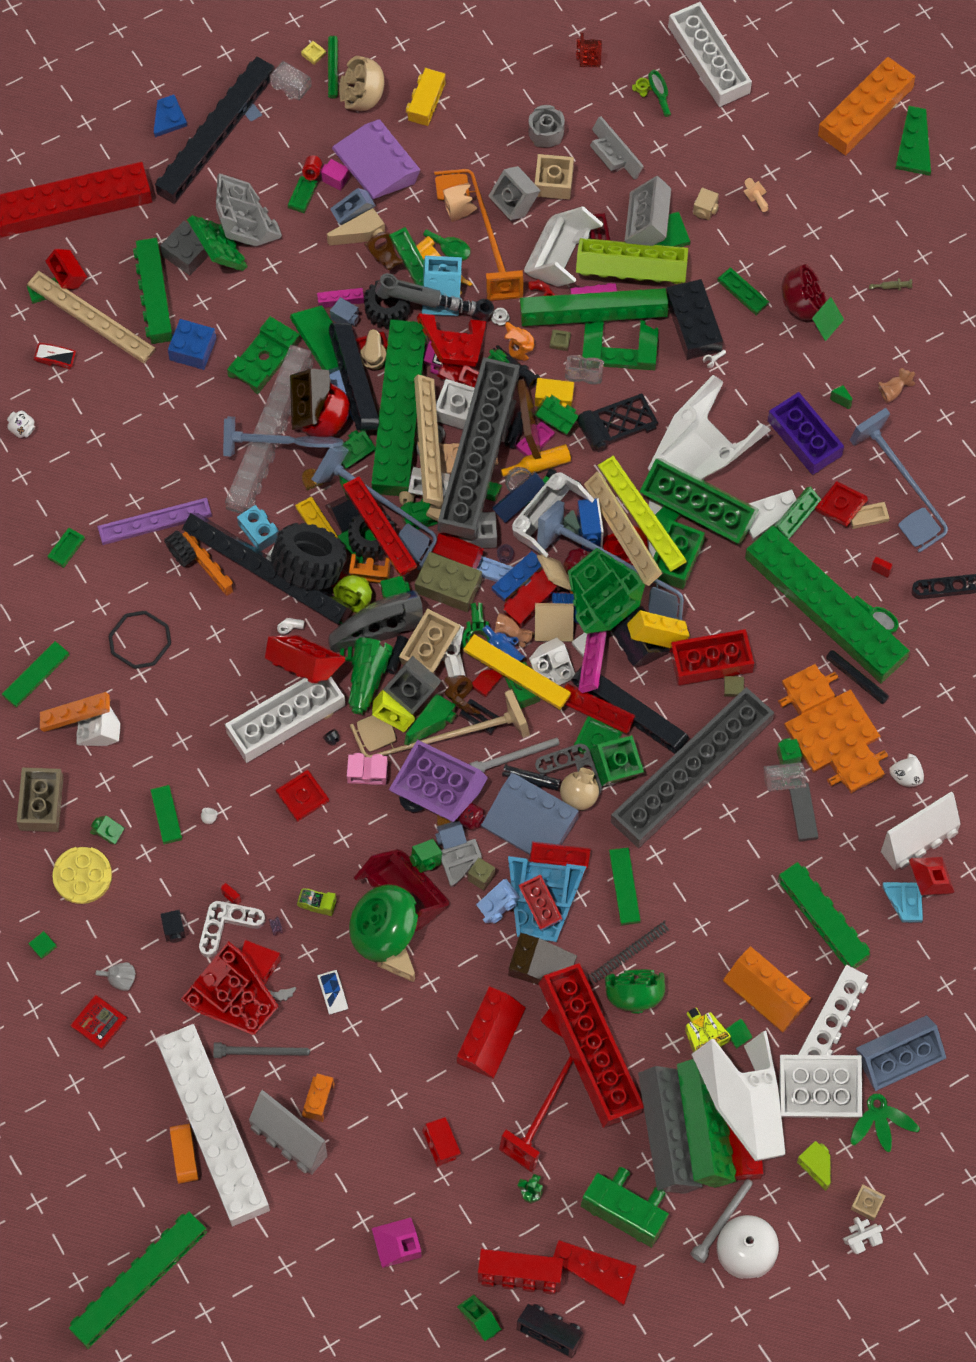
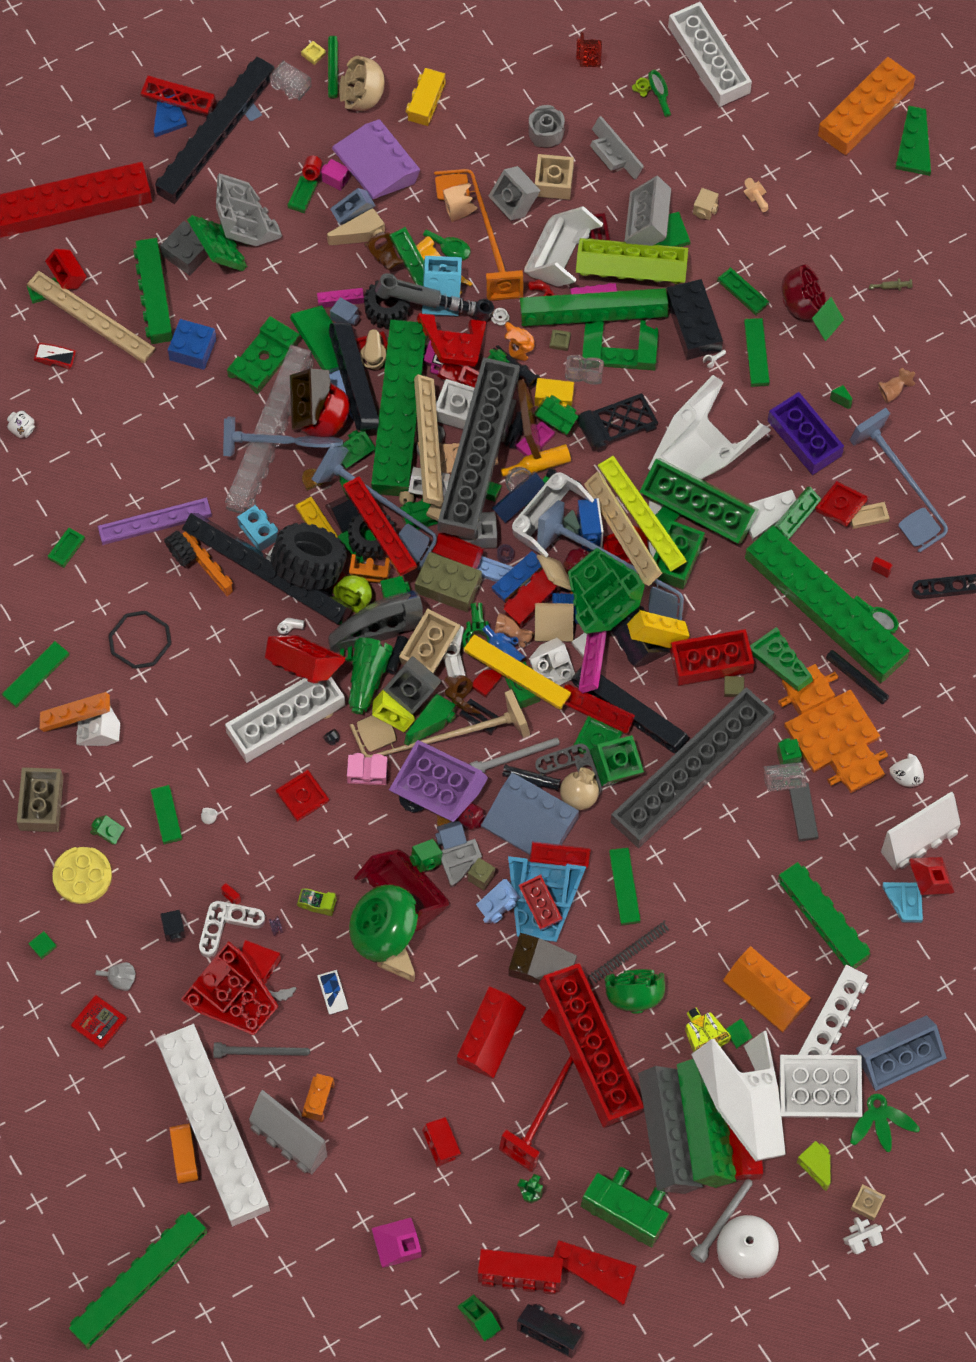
(181, 92): none -> red fence
(756, 352): none -> green tile
(781, 659): none -> green wing

